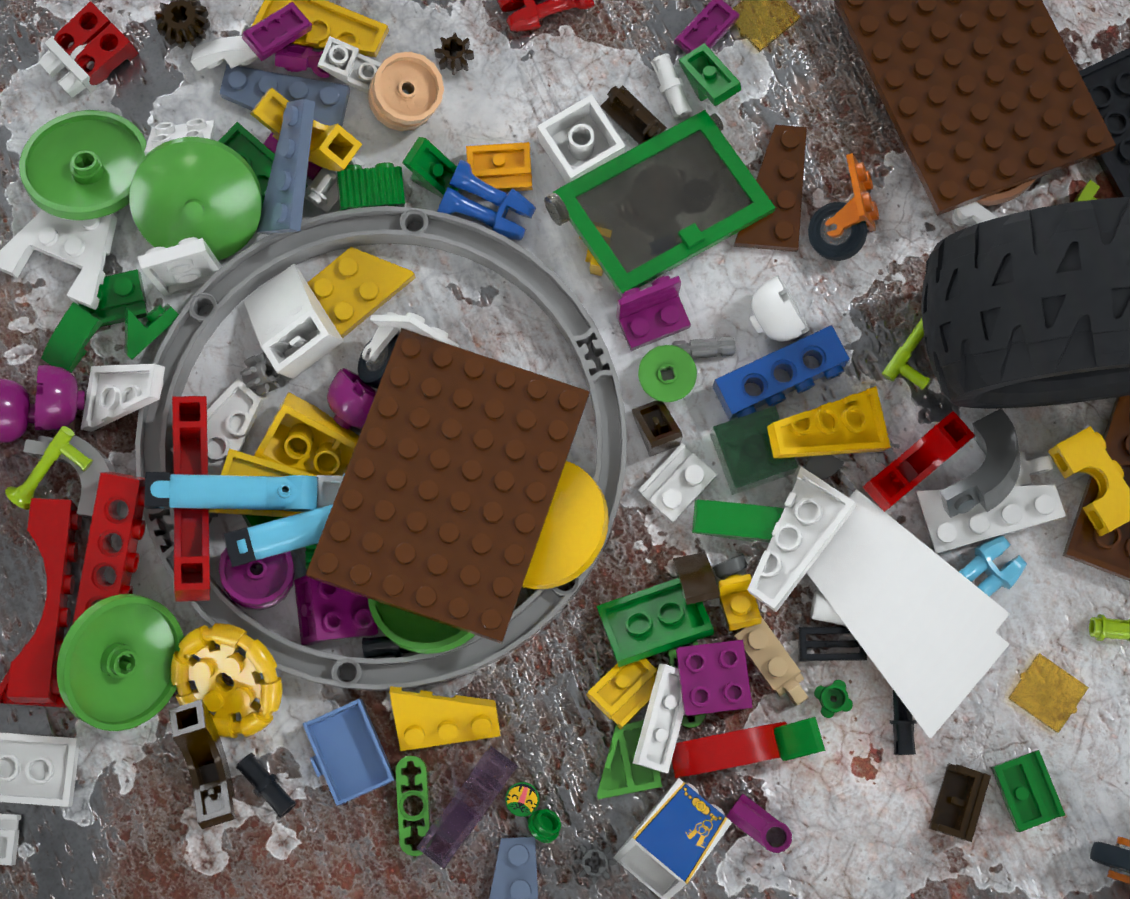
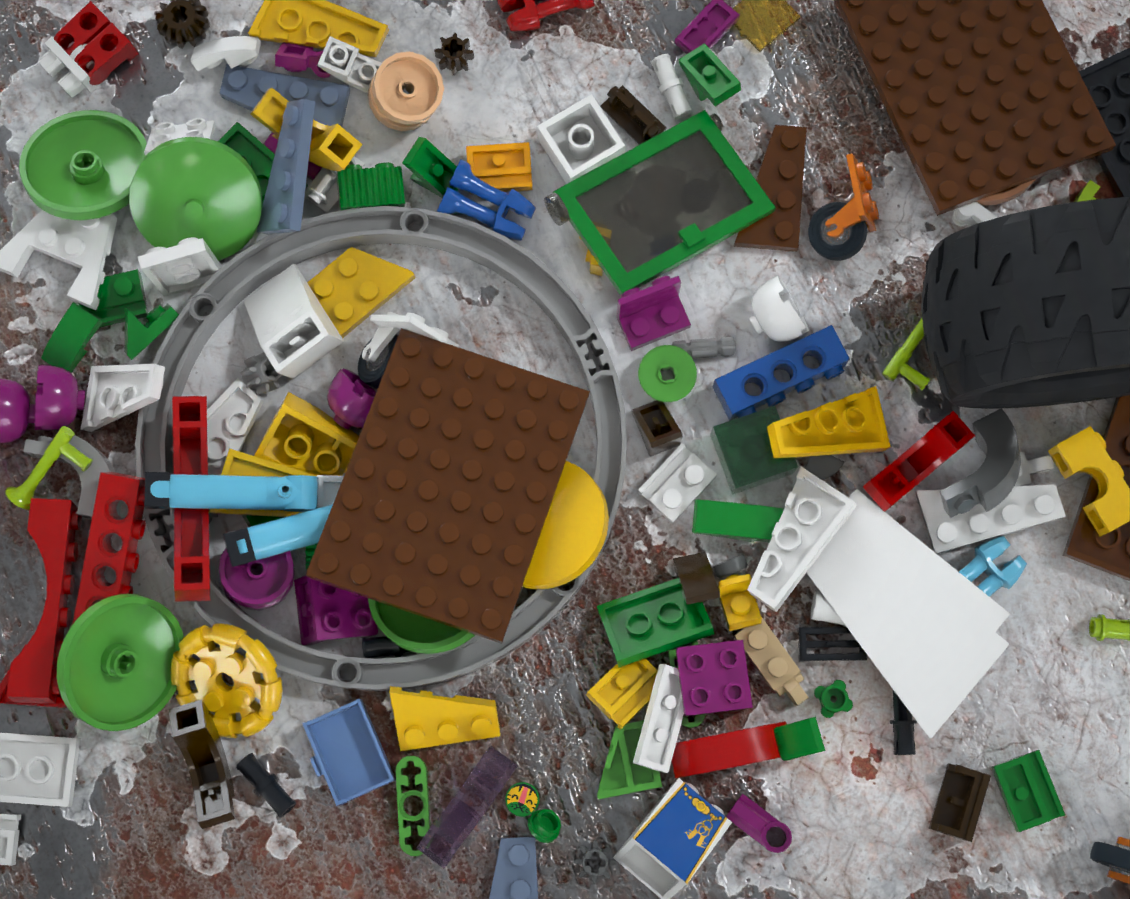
(276, 31): magenta plate -> none
(1048, 693): clear yellow piece -> none

